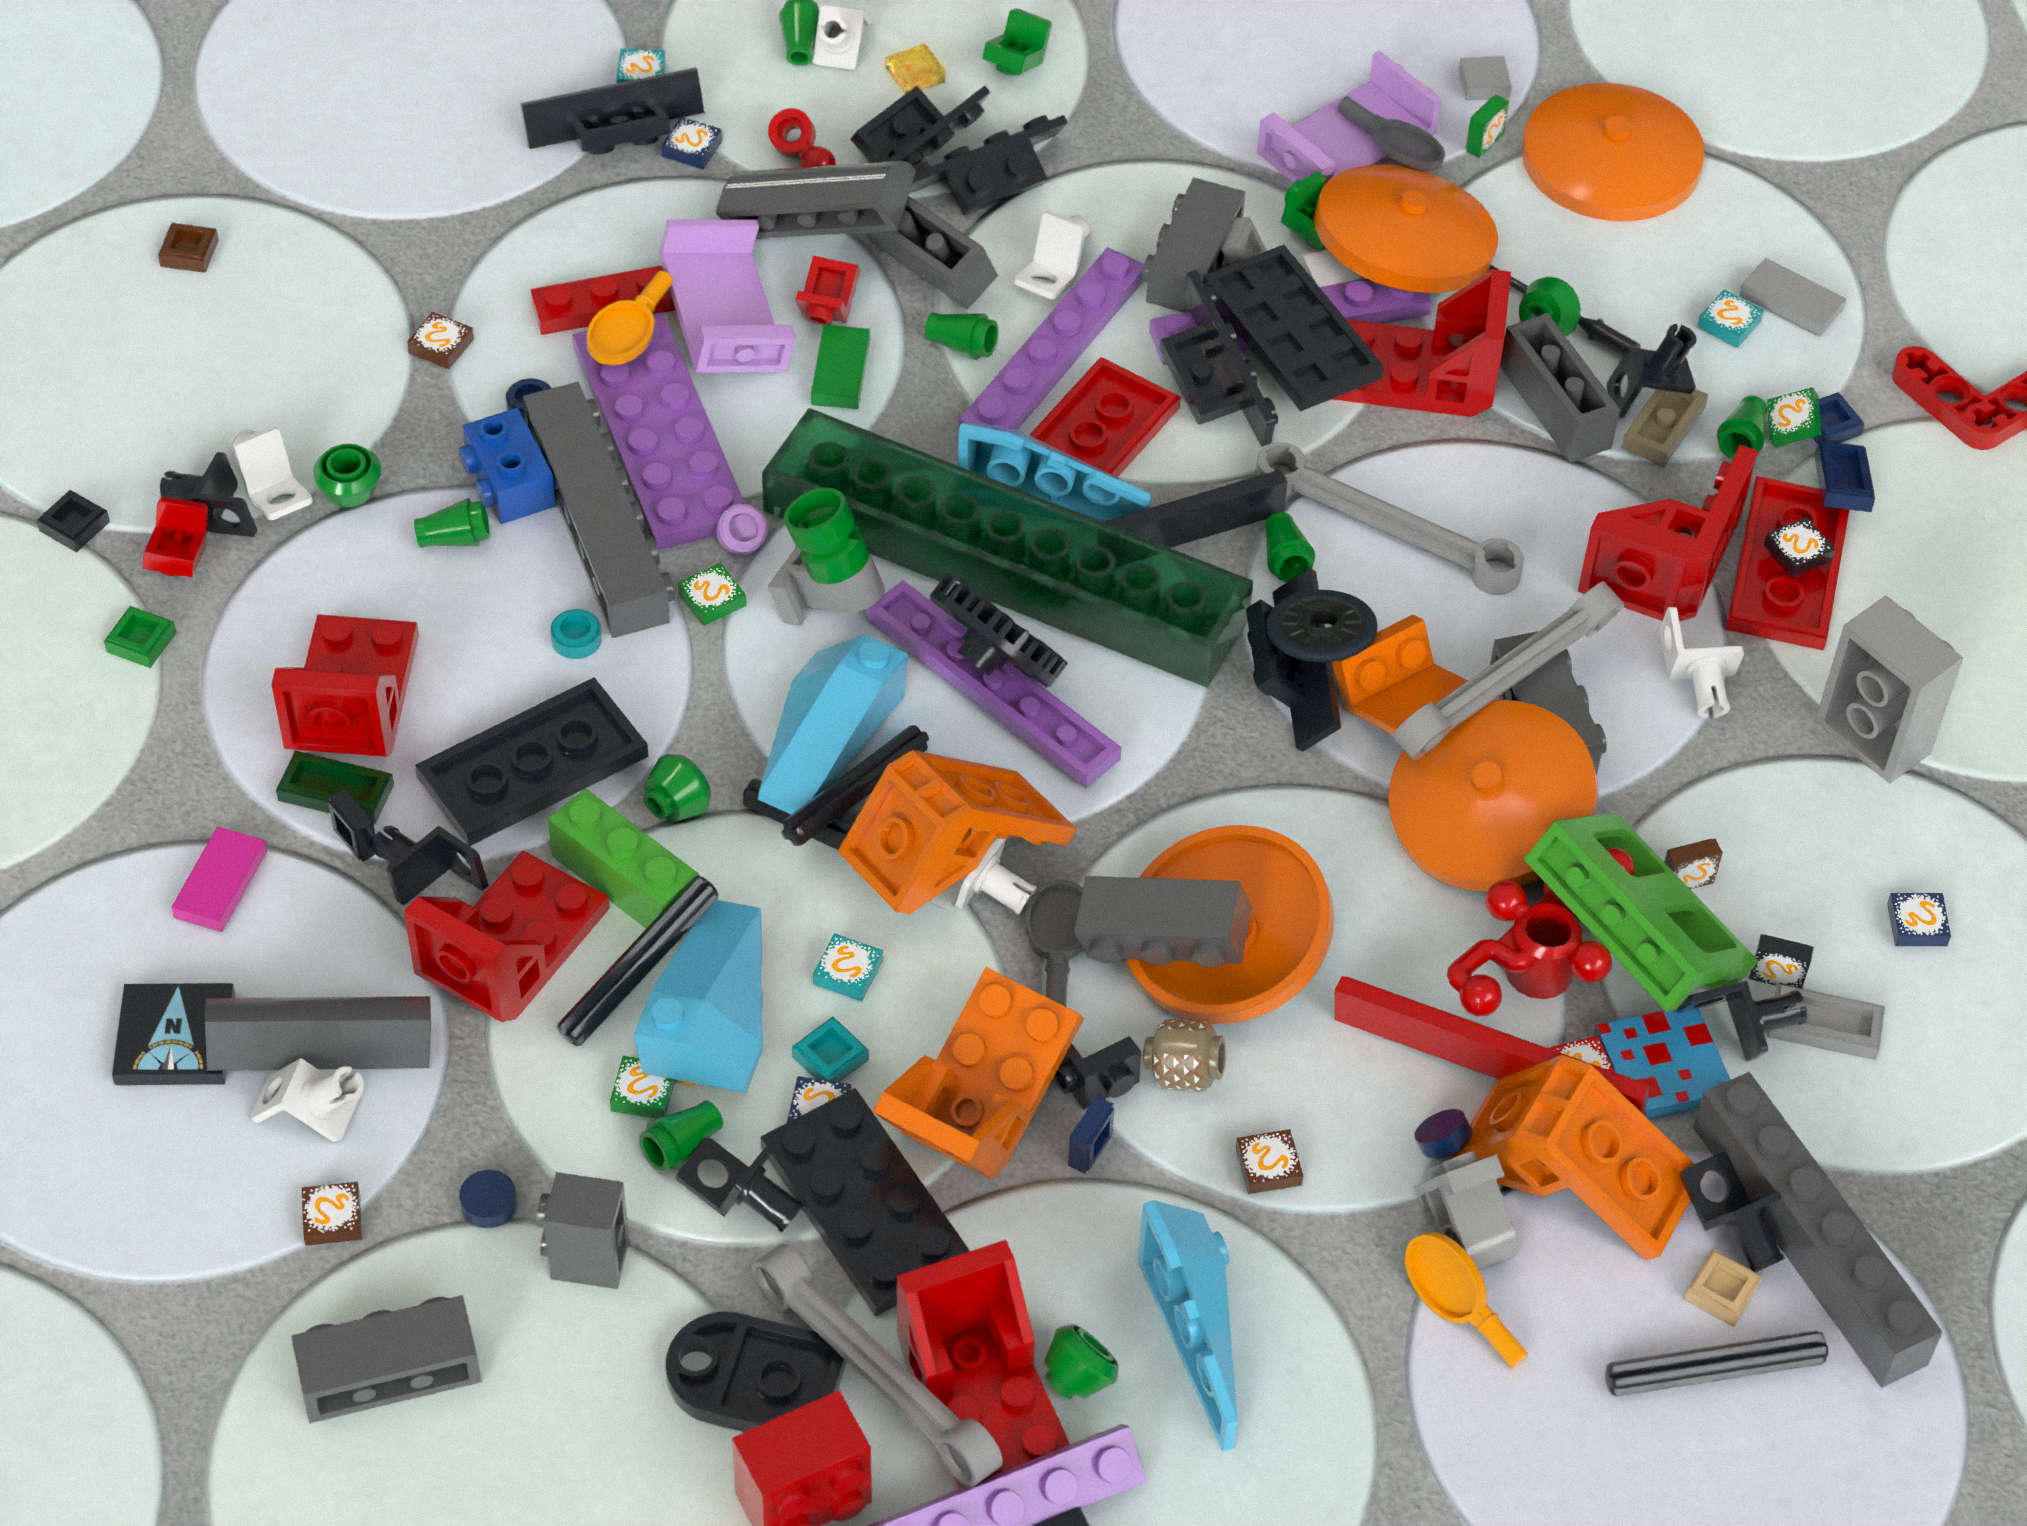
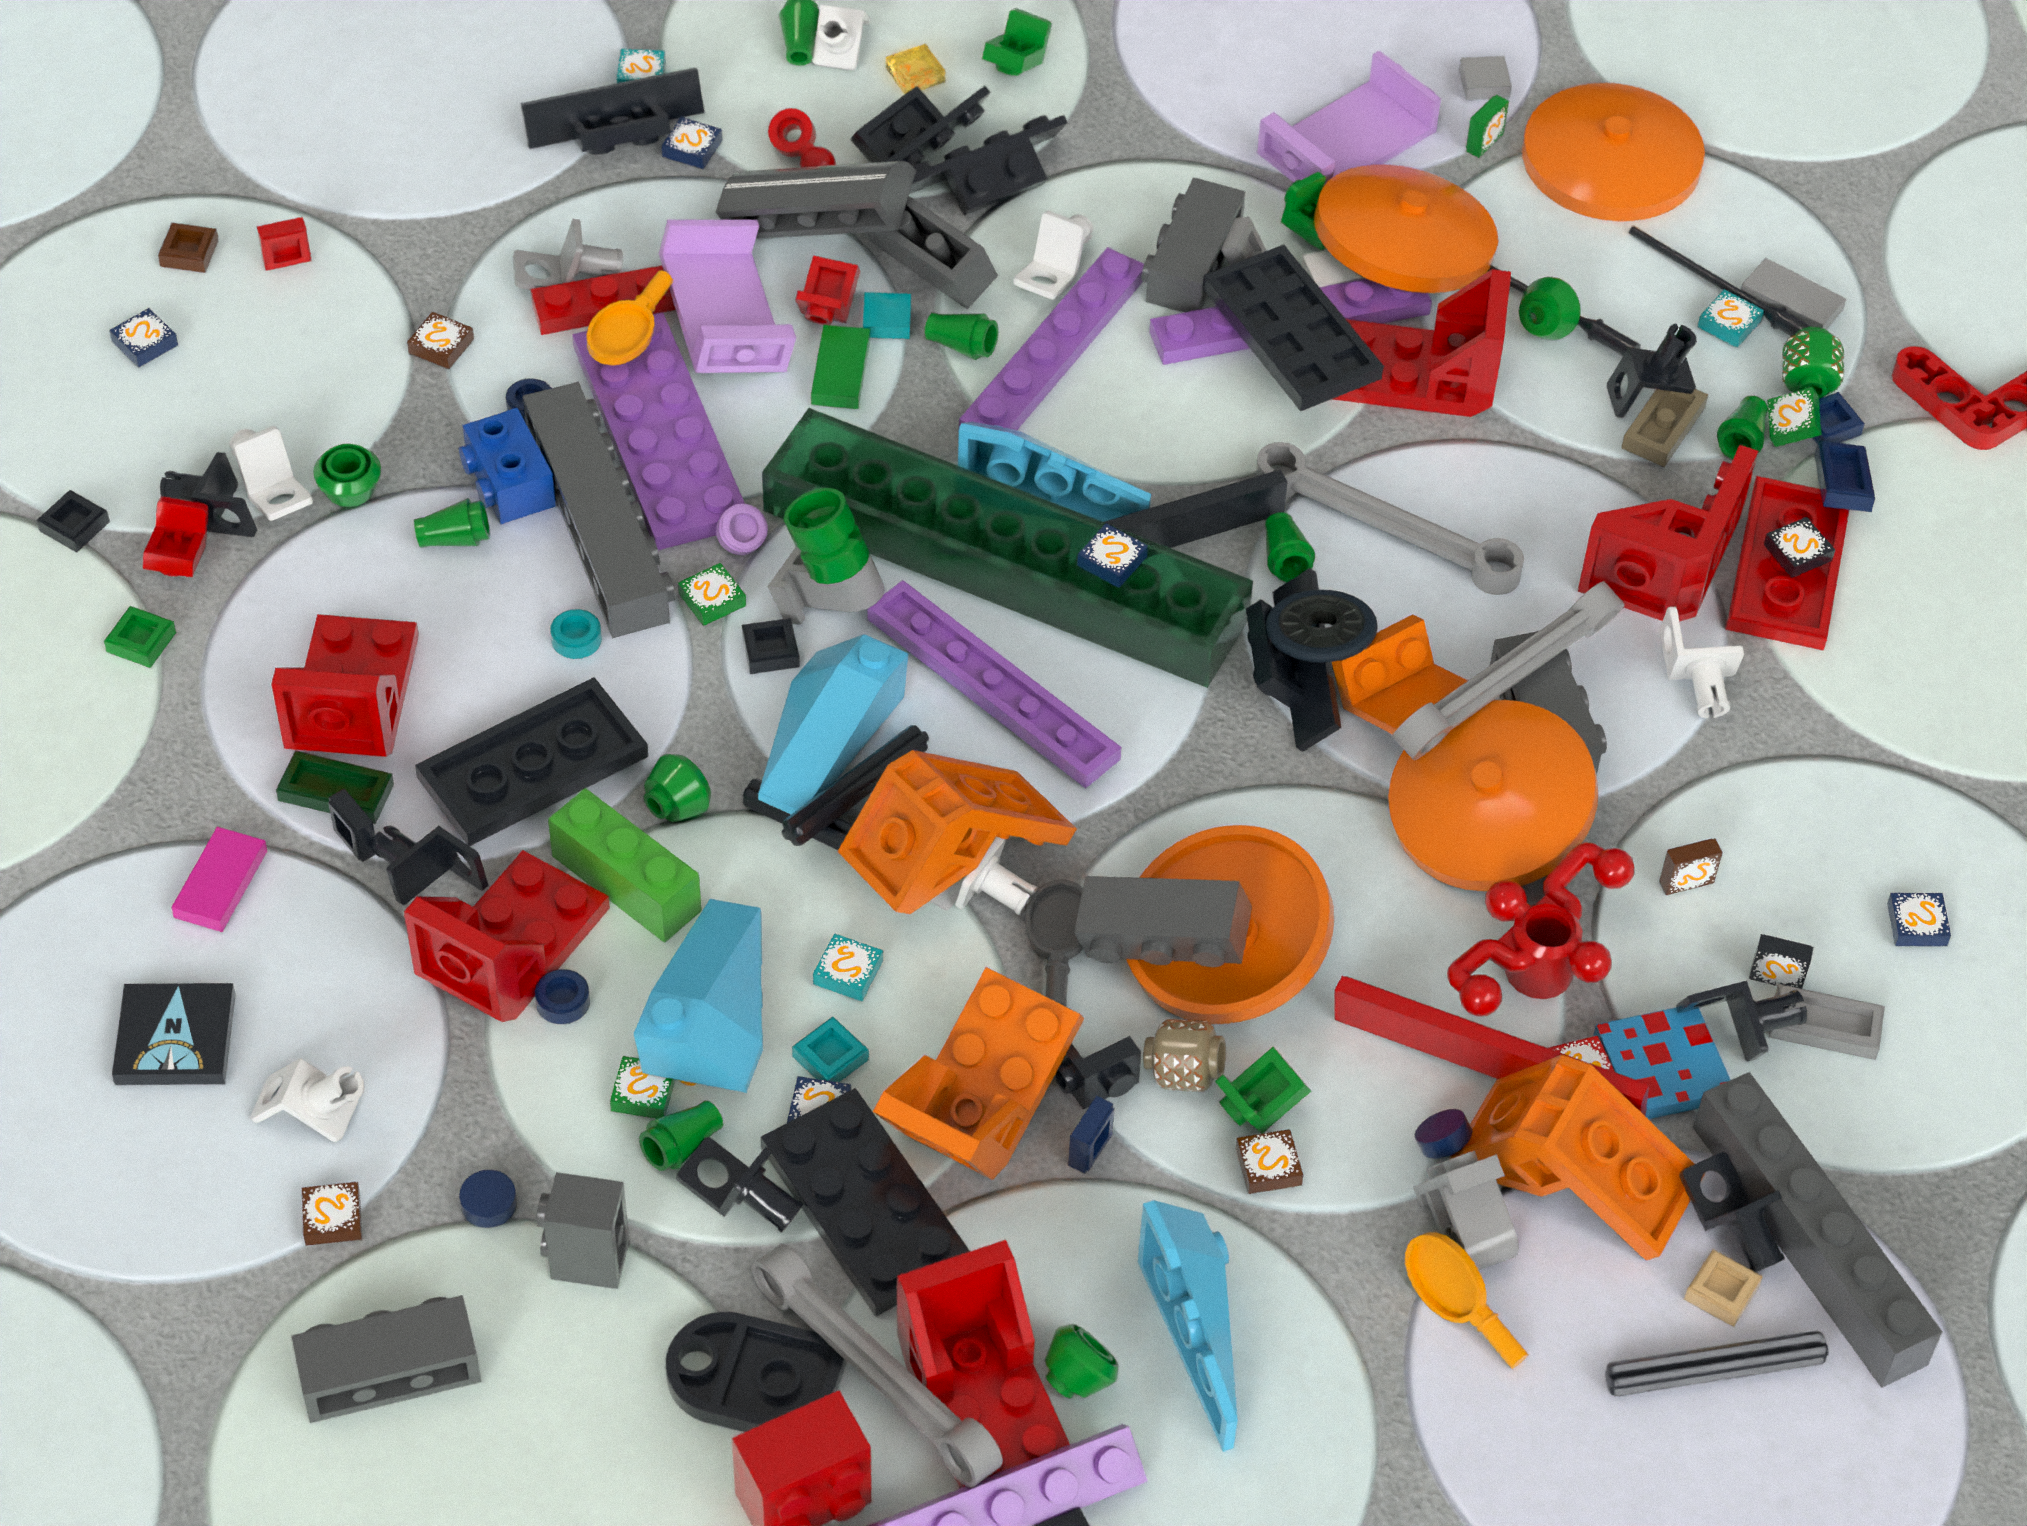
(143, 337): none -> tile
(284, 243): none -> red tile
(318, 1030): dark grey brick -> none
(562, 996): none -> dark blue tile
(574, 258): none -> light grey bracket
(637, 961): black axle -> none
(770, 646): none -> black tile
(887, 315): none -> teal tile
(993, 635): black wheel -> none
(1108, 417): red tile -> none
(1112, 555): none -> tile
(1211, 367): black bracket -> none
(1262, 1091): none -> green bracket
(1397, 138): dark grey piece -> none
(1559, 387): dark grey brick -> none
(1642, 919): bright green window -> none
(1777, 317): none -> black piece
(1813, 360): none -> green head
(1888, 688): light grey brick -> none

